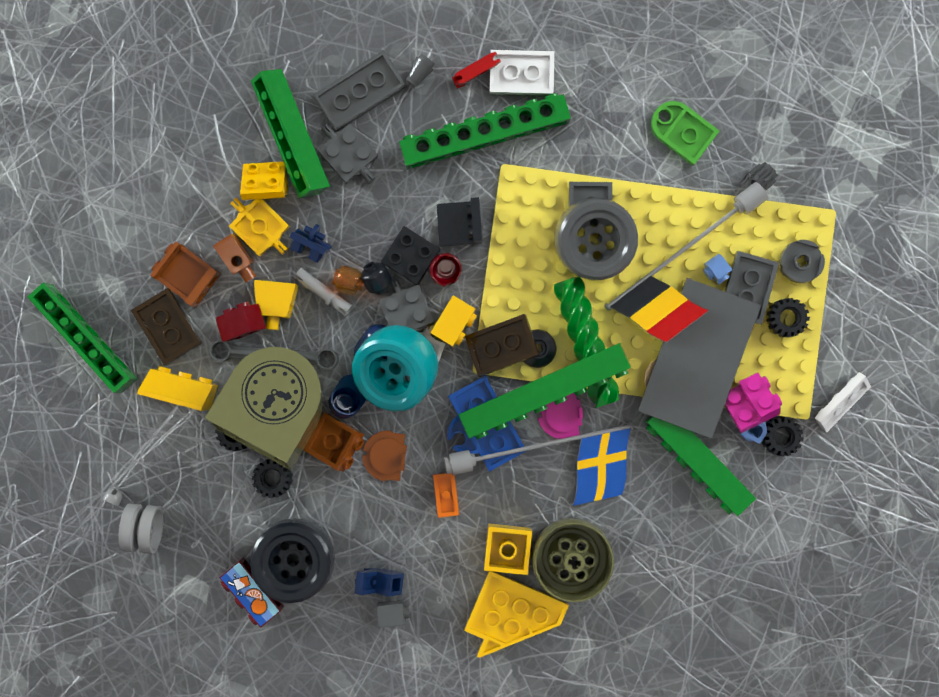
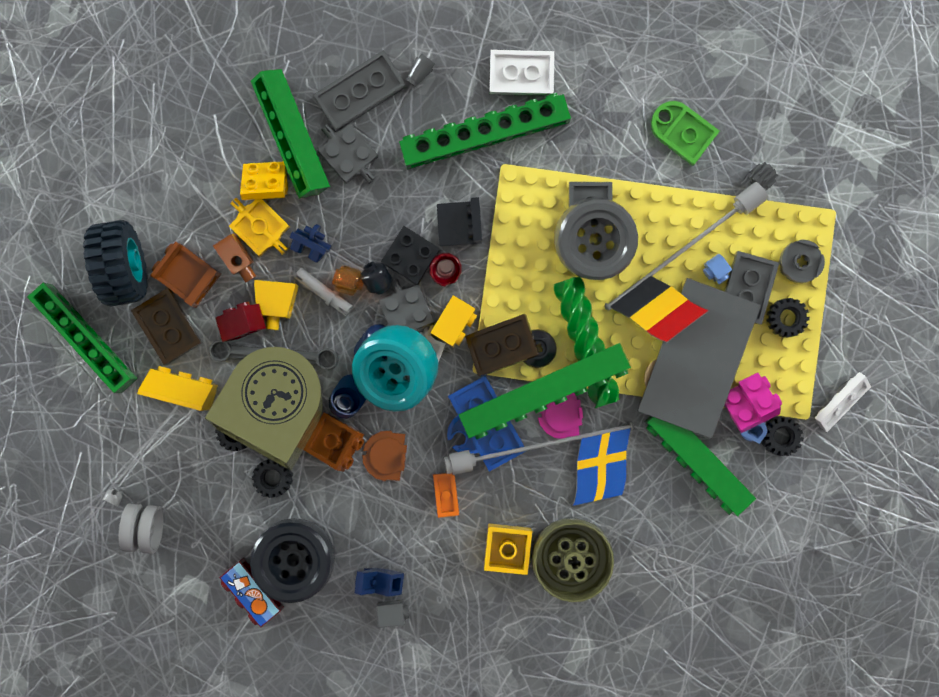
(115, 263): none -> black wheel
(475, 69): red piece -> none
(511, 613): yellow wing -> none

